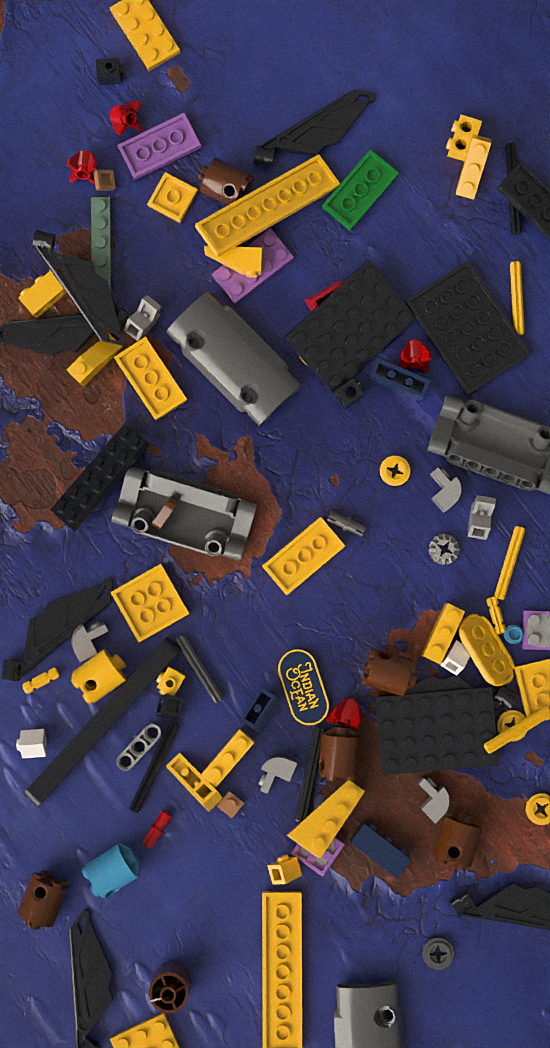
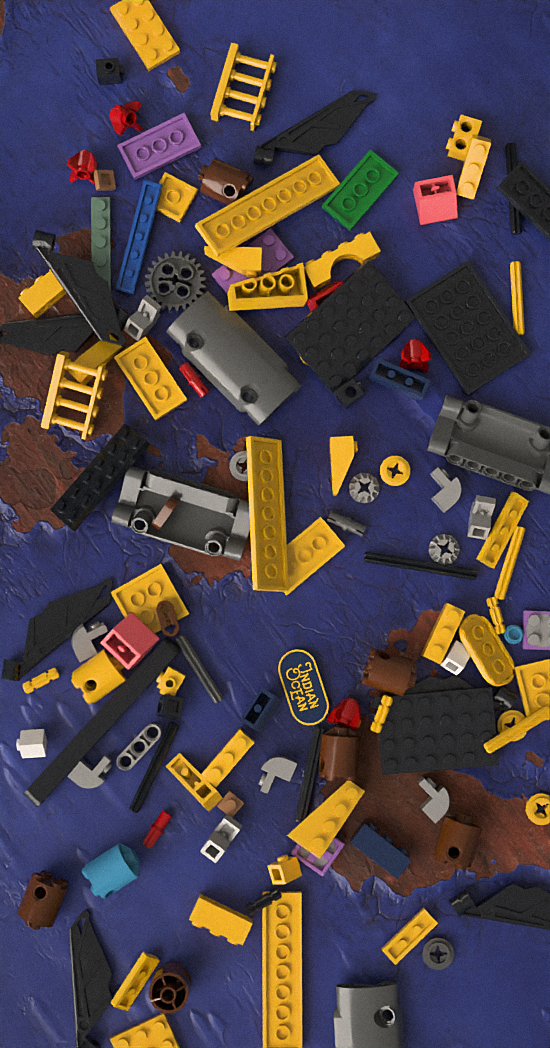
(55, 399): none -> yellow fence
(90, 777): none -> light grey brick
(130, 641): none -> coral slope
(135, 981): none -> yellow plate
(139, 237): none -> blue tile
(163, 620): none -> reddish brown beam
(179, 265): none -> dark grey gear
(194, 379): none -> red axle
(220, 838): none -> light grey brick
(221, 920): none -> yellow brick
(229, 74): none -> yellow fence
(235, 469): none -> light grey gear
(263, 901): none -> black axle
(267, 514): none -> yellow plate
(271, 290): none -> yellow wedge
(341, 456): none -> yellow slope
(360, 249): none -> yellow arch
(364, 497): none -> light grey gear
(381, 714): none -> yellow axle
(409, 936): none -> yellow plate
(418, 565): none -> black axle
(435, 199): none -> coral slope
(502, 530): none -> yellow plate

